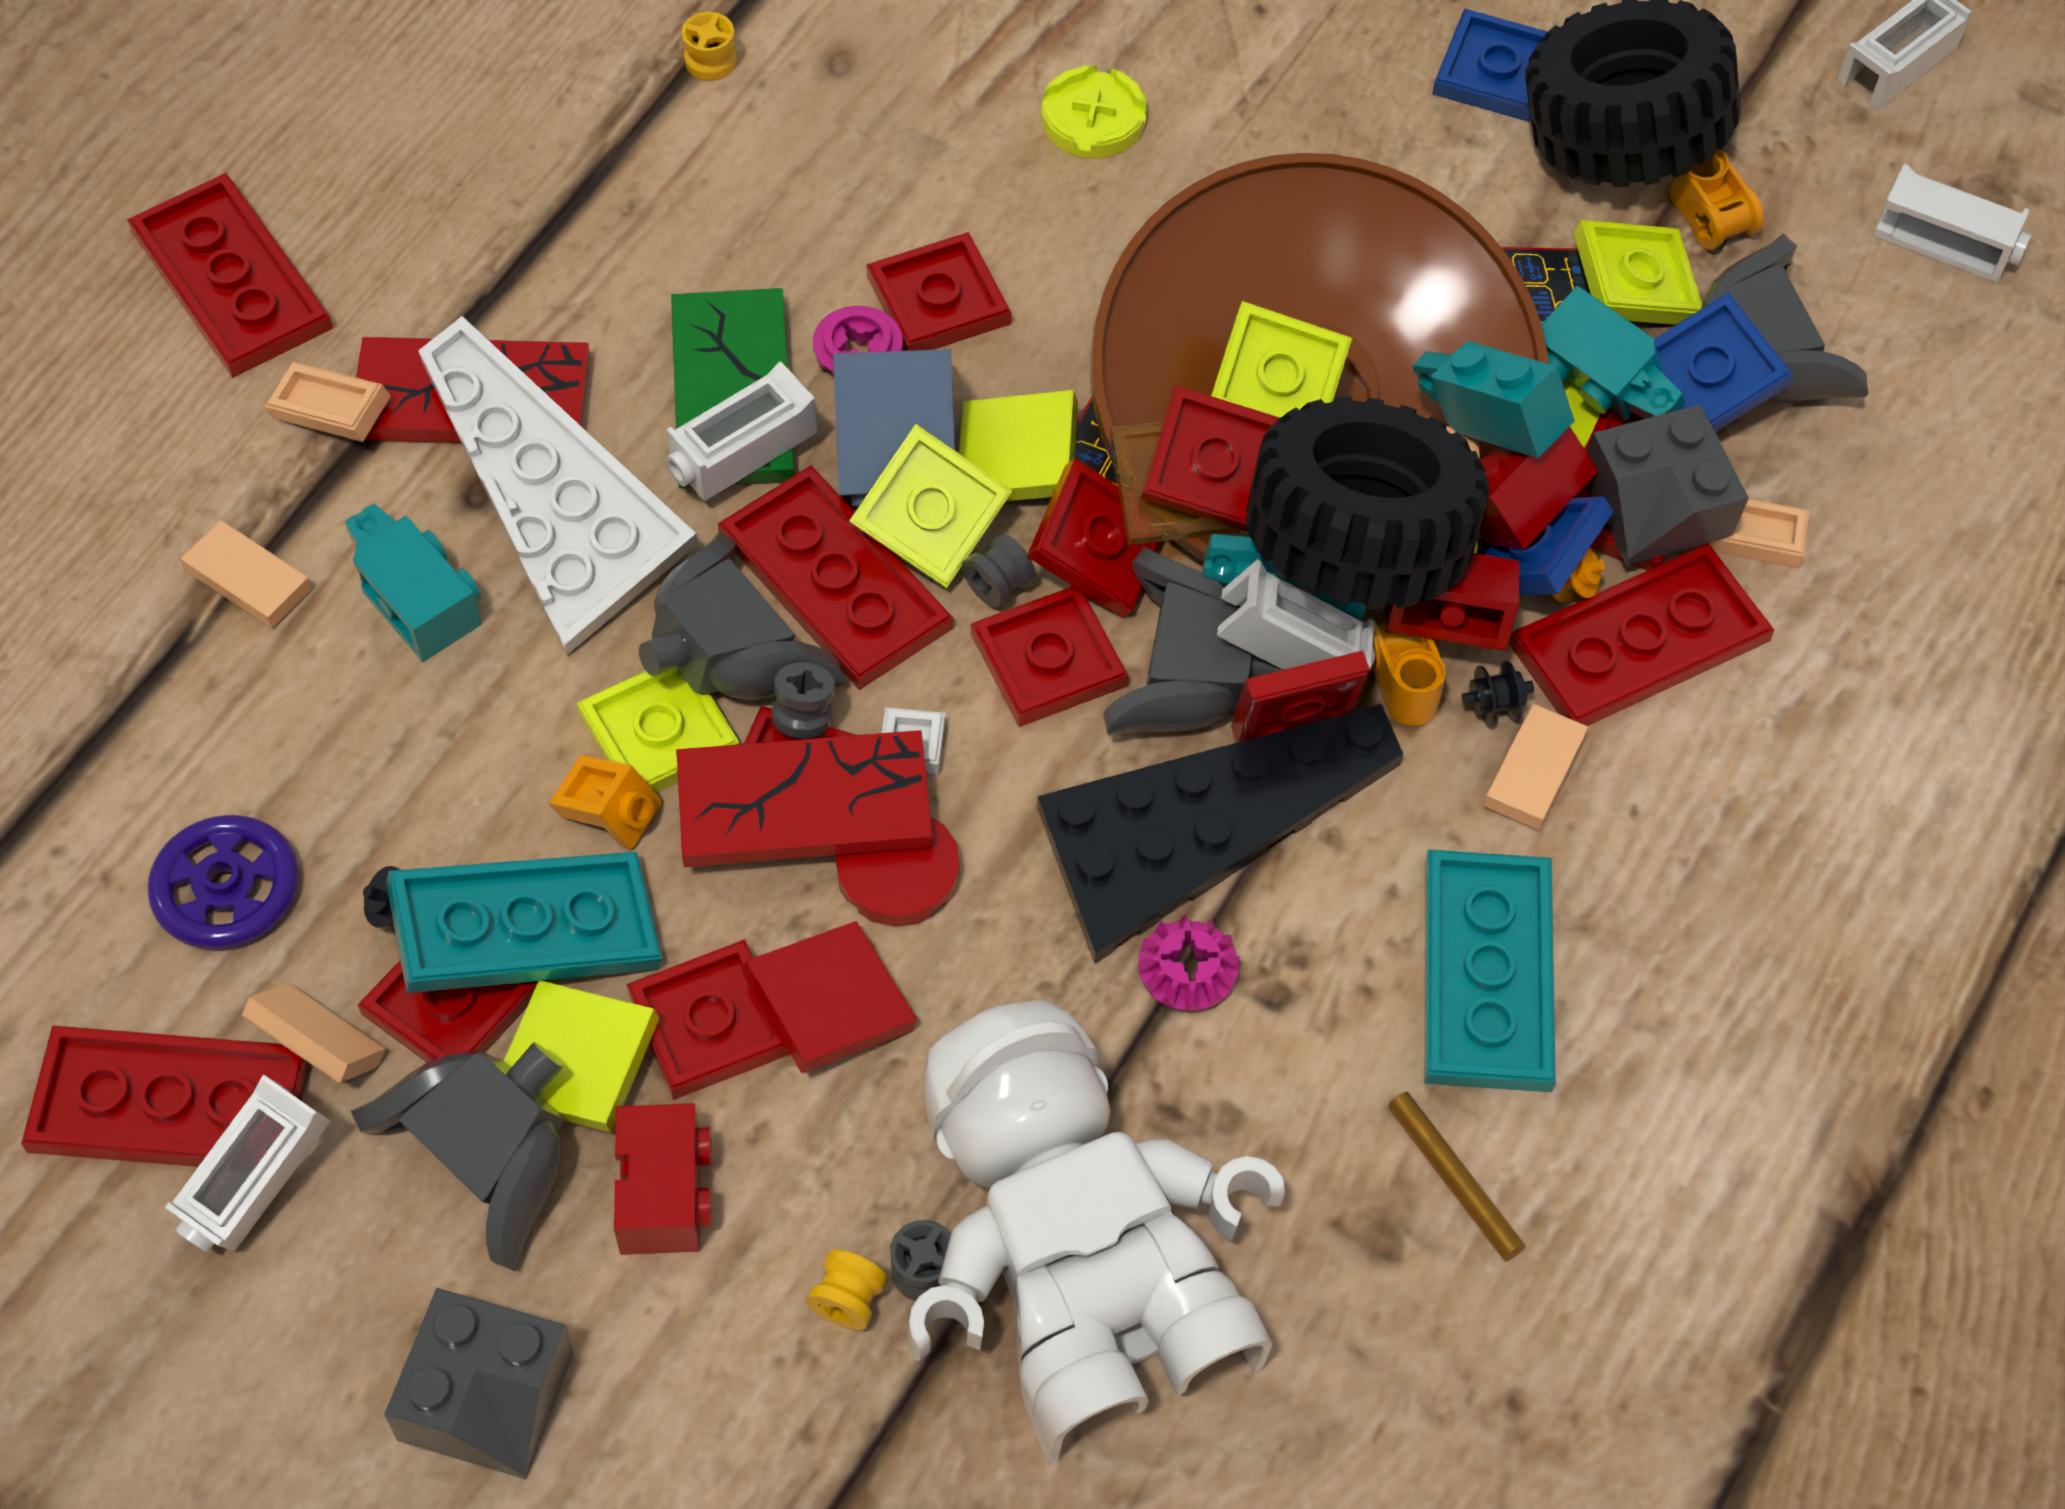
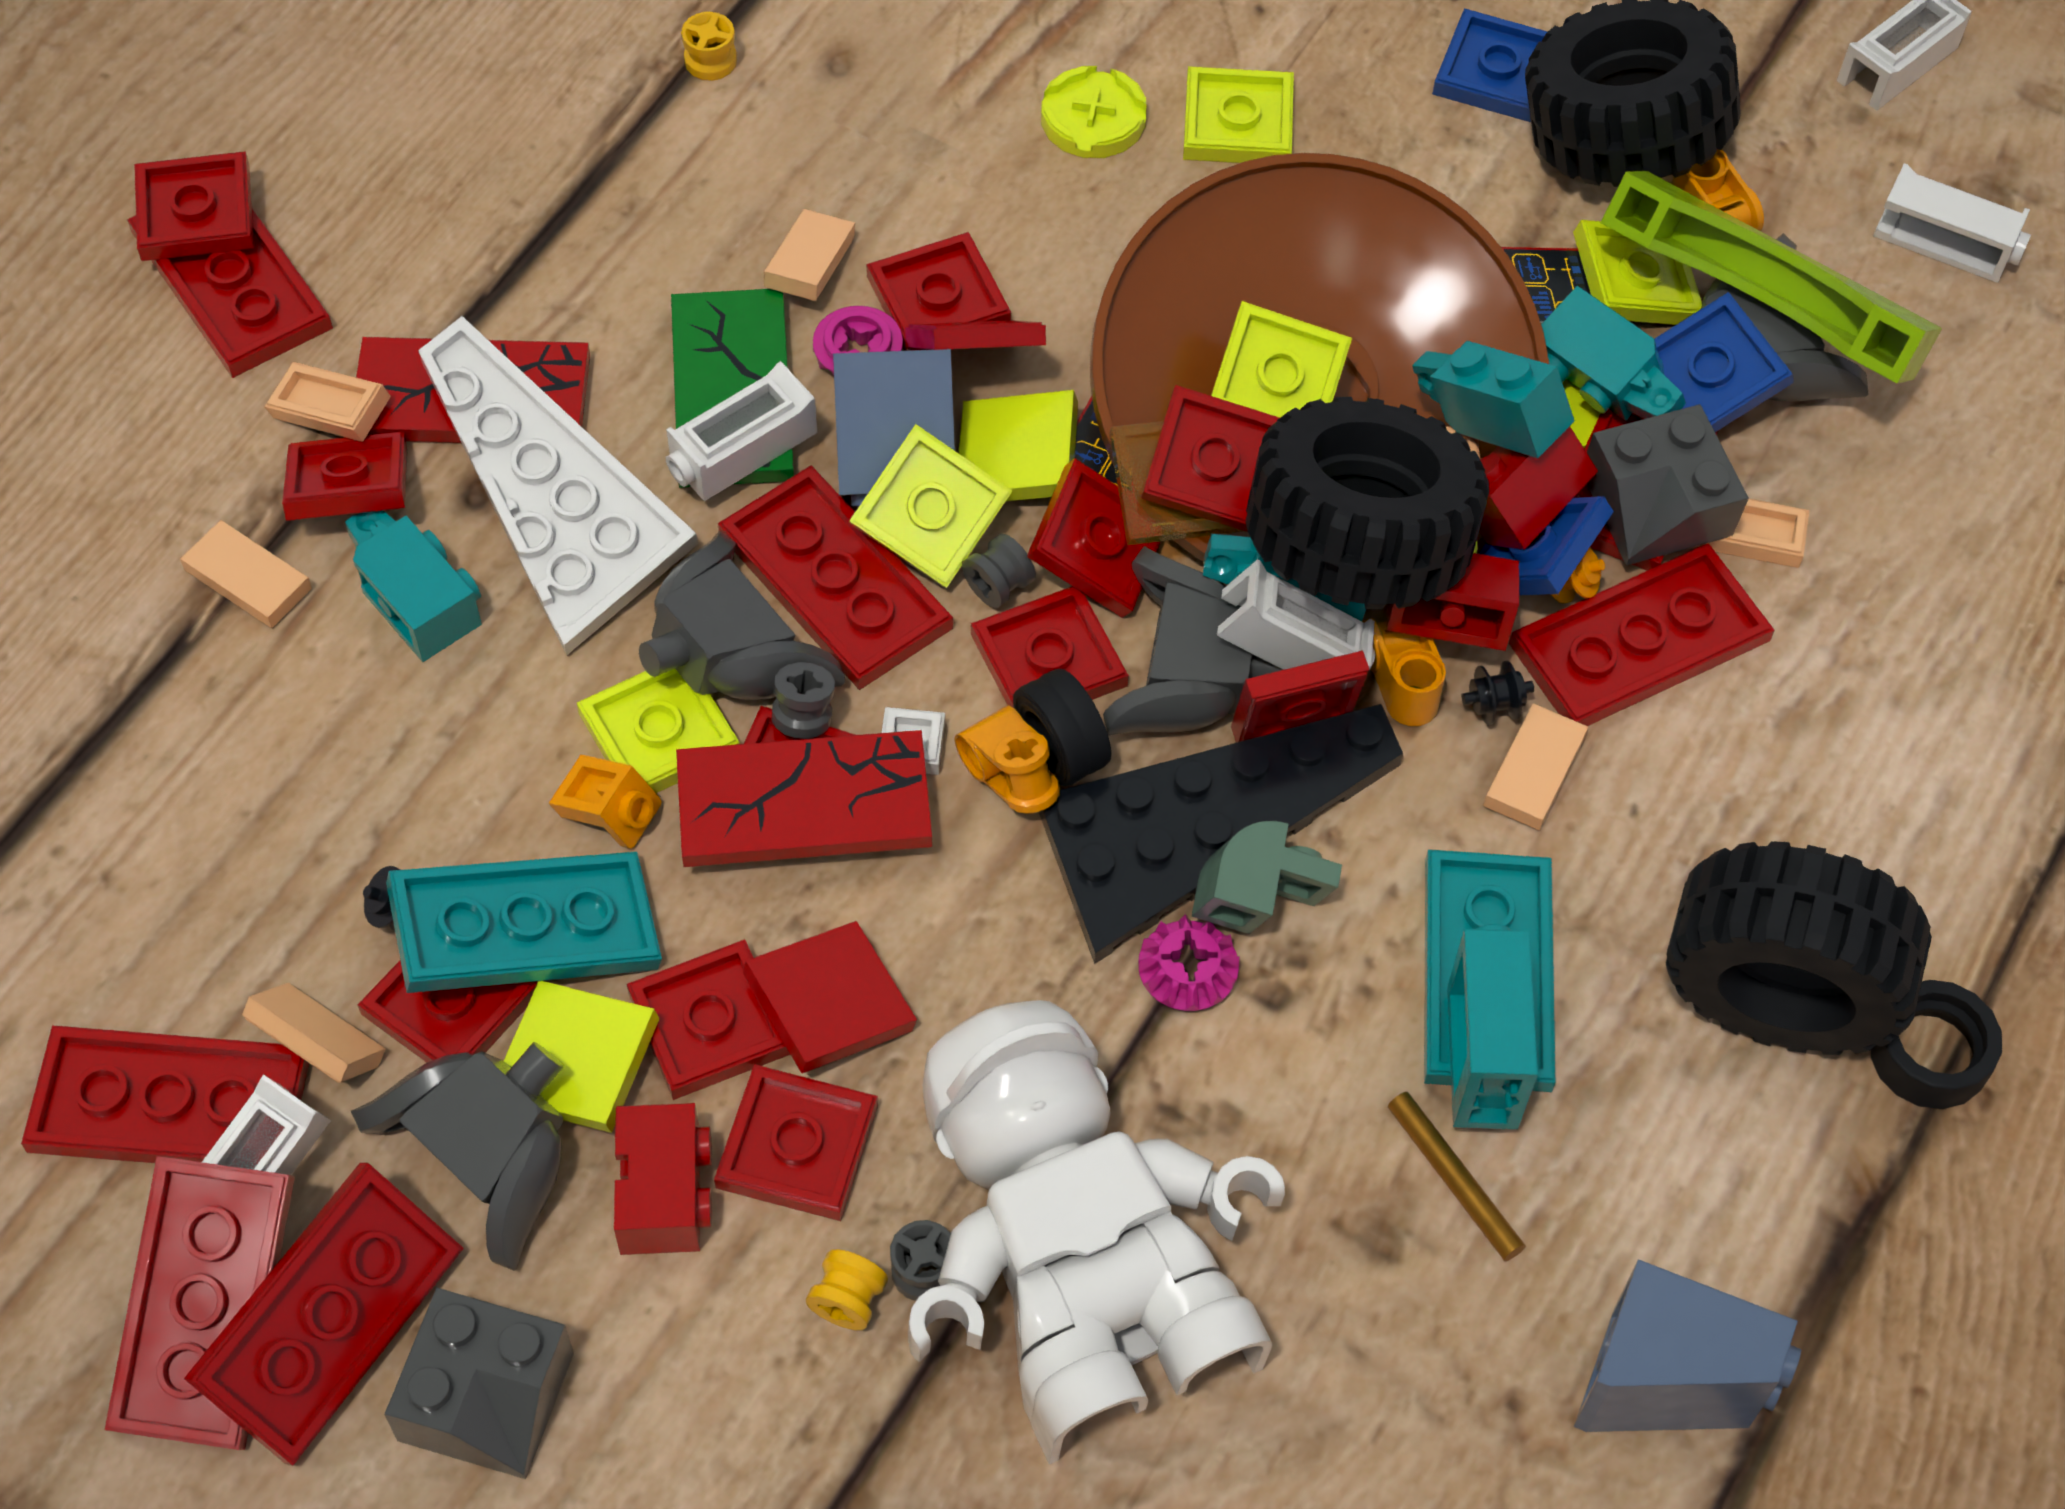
(193, 206): none -> red tile
(200, 1257): none -> red tile
(251, 917): dark purple plate -> none
(324, 1314): none -> red tile
(345, 476): none -> red tile
(796, 1142): none -> red tile
(809, 254): none -> light nougat tile
(901, 884): red tile -> none
(975, 334): none -> red tile
(1010, 760): none -> light orange piece
(1069, 721): none -> black tyre
(1237, 114): none -> neon yellow tile
(1253, 867): none -> sand green brick
(1492, 1028): none -> teal window
(1686, 1358): none -> sand blue slope
(1799, 948): none -> black tyre
(1824, 301): none -> lime arch
(1937, 1089): none -> black tyre

